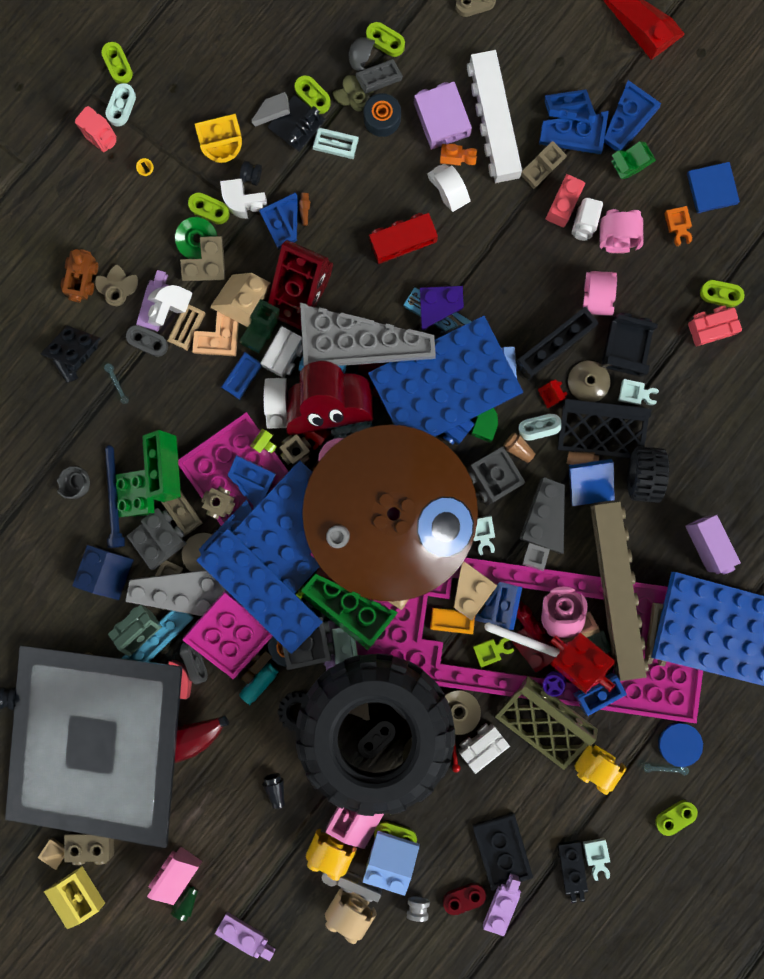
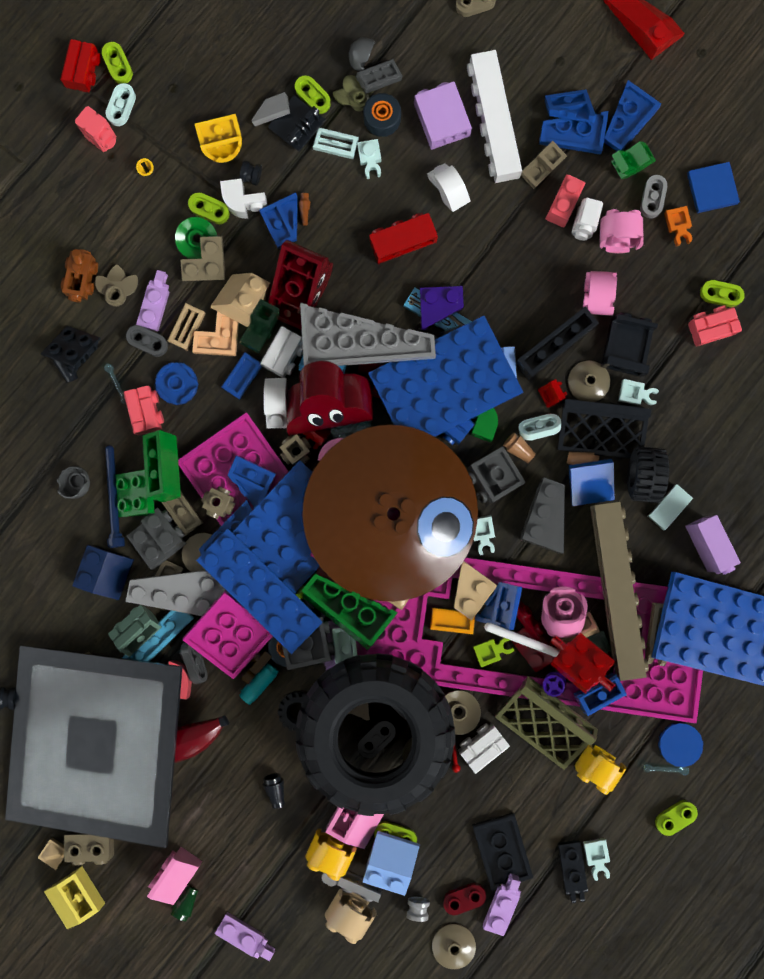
(80, 66): none -> red brick
(143, 410): none -> coral brick
(165, 299): white brick -> none
(176, 383): none -> blue tile
(262, 442): lime tile -> none
(338, 536): light grey tile -> none
(370, 155): none -> light aqua plate
(387, 38): lime plate -> none
(450, 936): none -> dark tan dish
(454, 155): orange plate -> none
(536, 557): light grey tile -> none
(653, 198): none -> light grey plate
(670, 507): none -> light aqua tile

